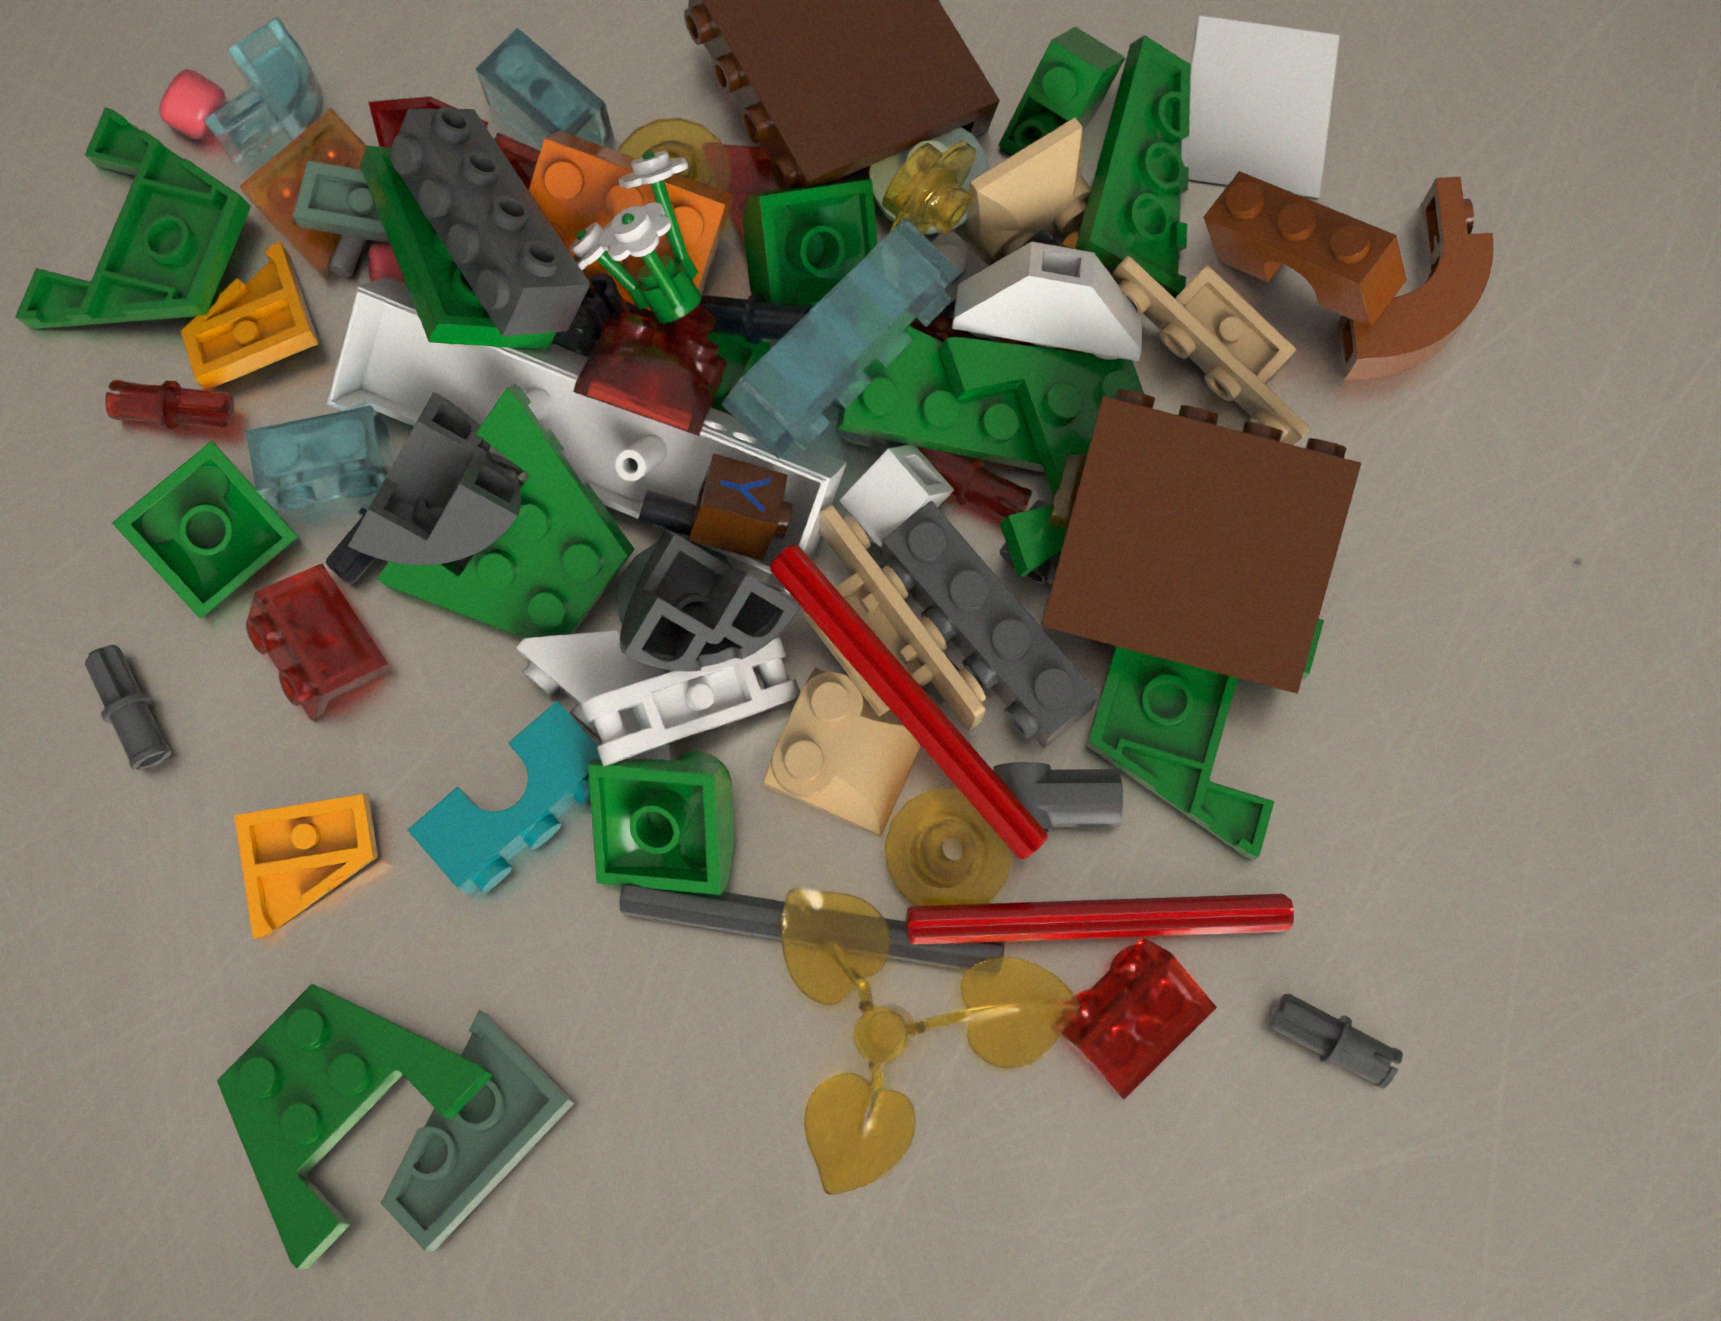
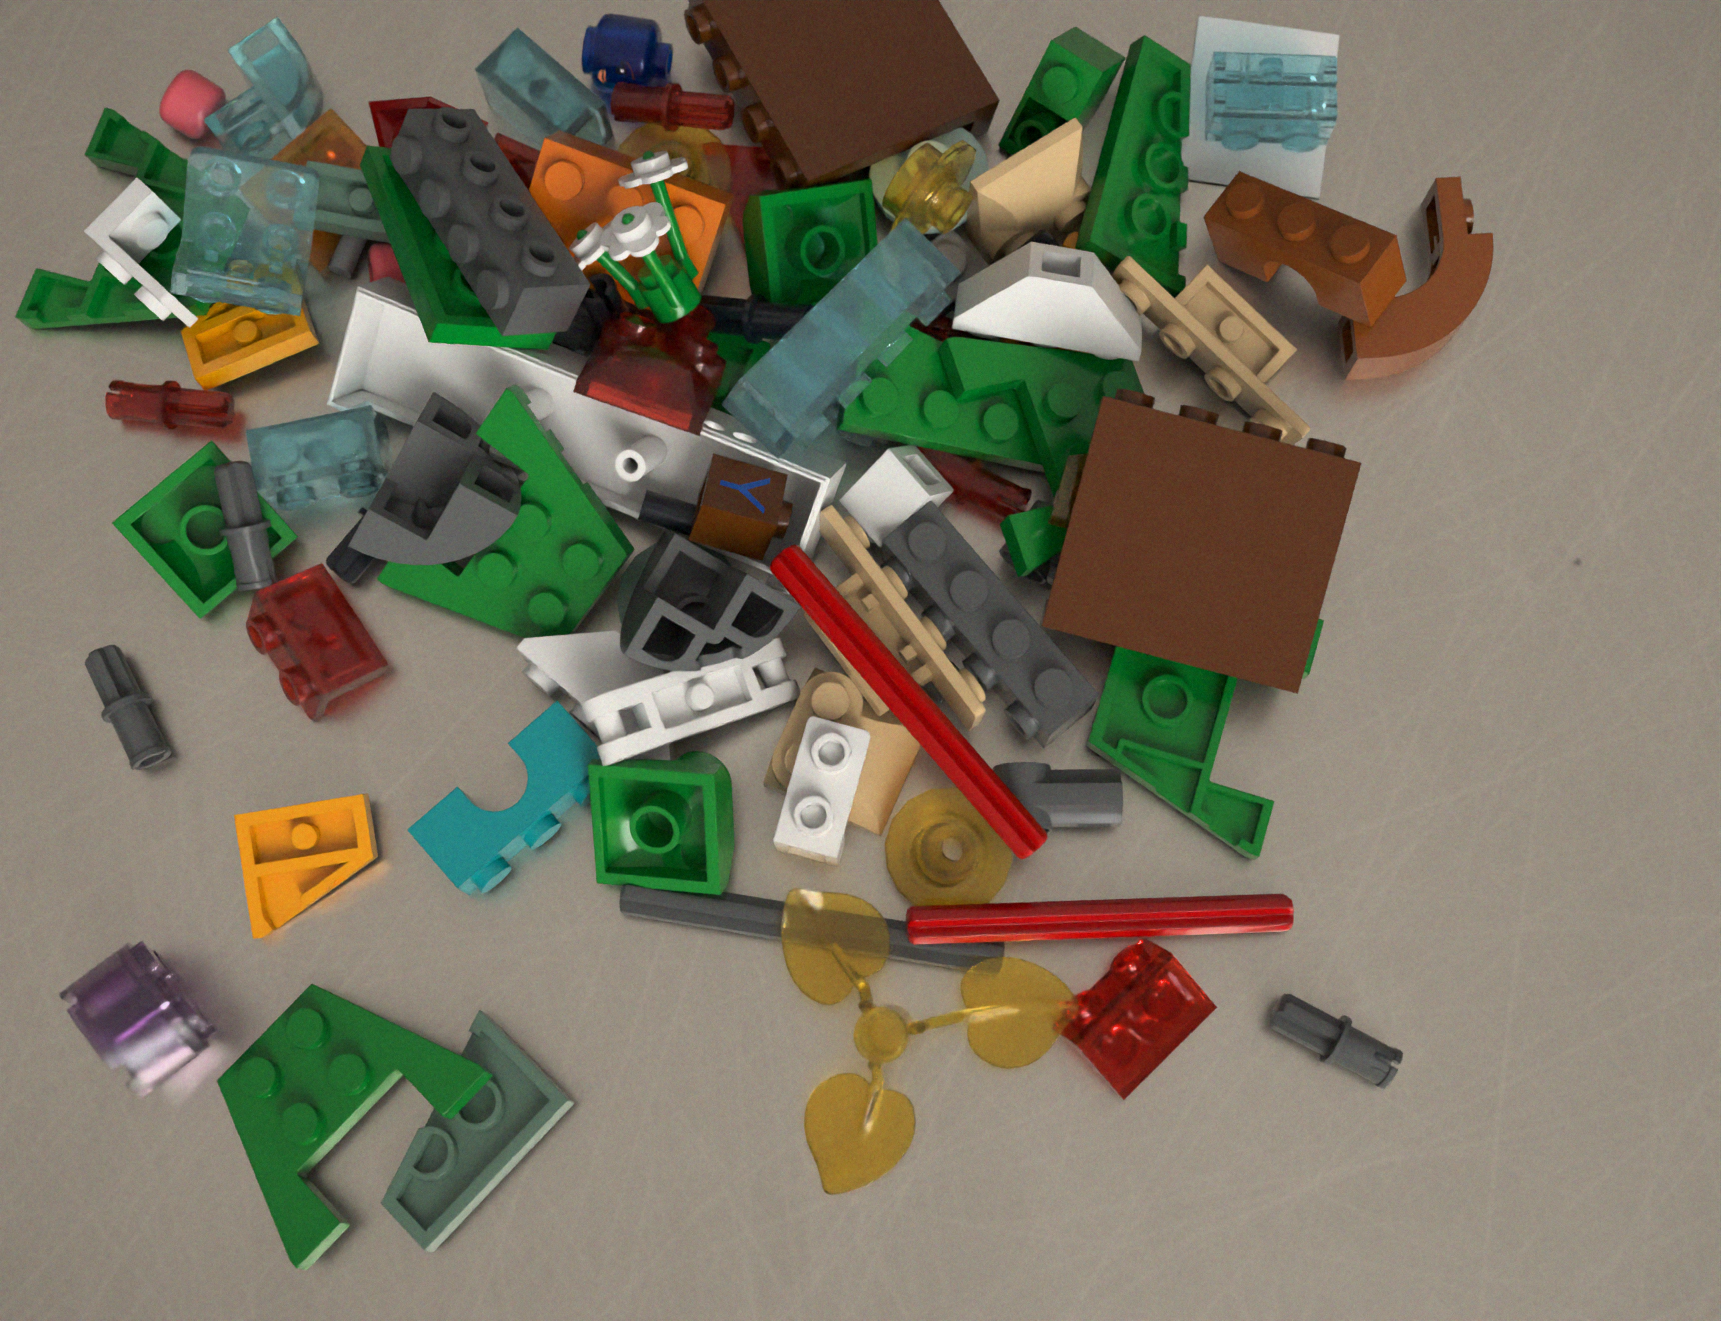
(127, 233): none -> white bracket
(136, 1018): none -> clear purple brick
(244, 526): none -> dark grey axle
(246, 231): none -> clear light blue bracket
(625, 51): none -> clear blue head
(671, 107): none -> clear red axle
(821, 791): none -> white bracket
(1271, 100): none -> clear light blue brick

